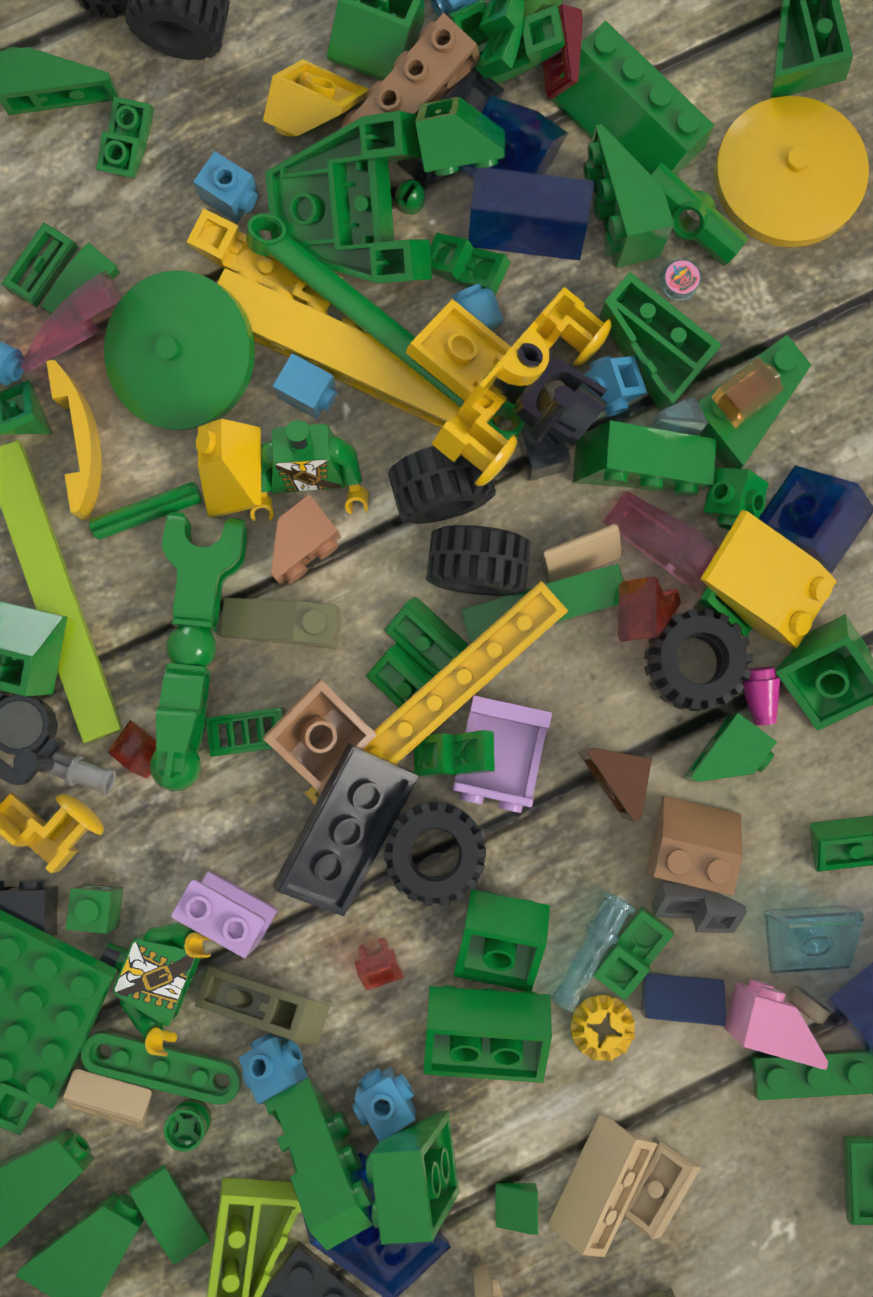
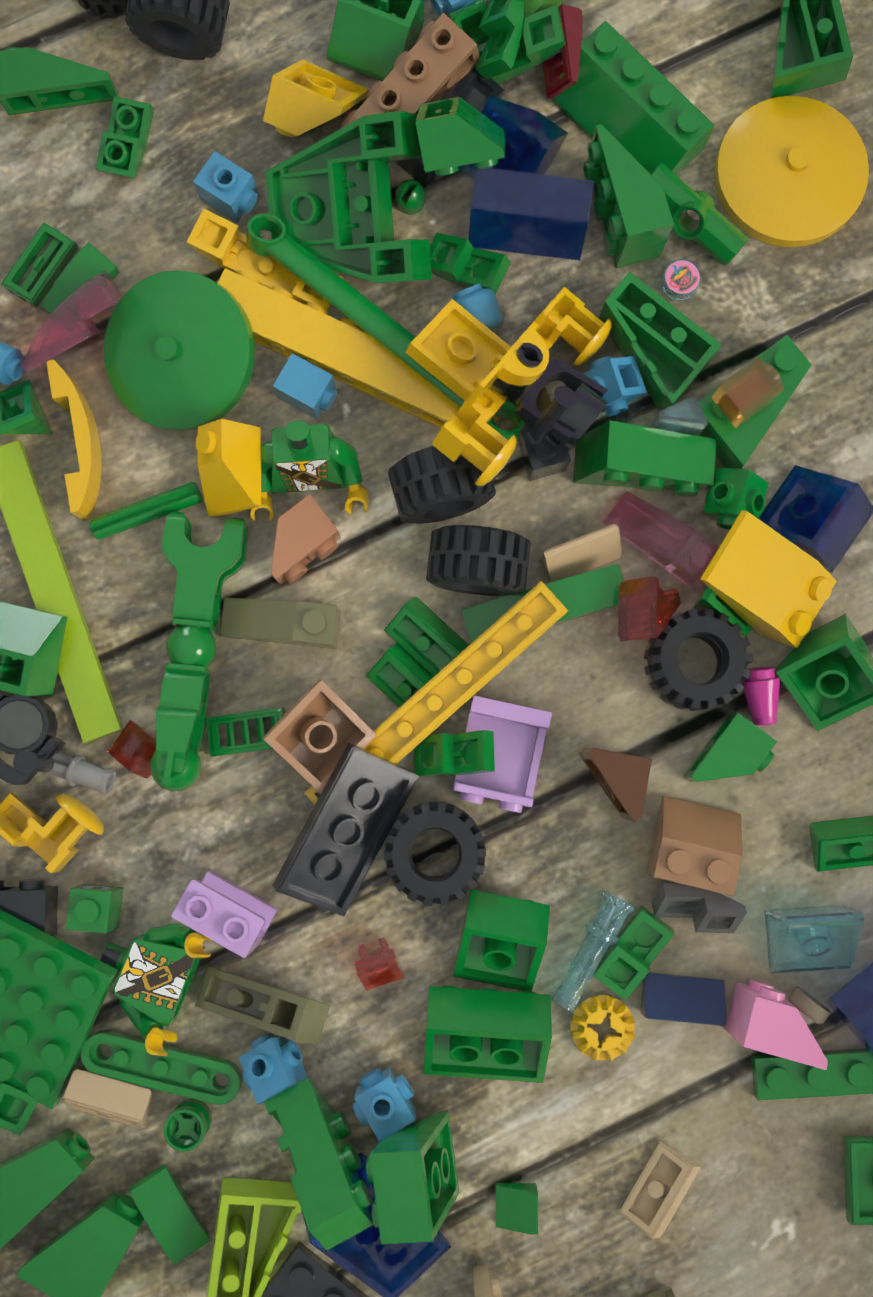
(601, 1187): tan panel -> none

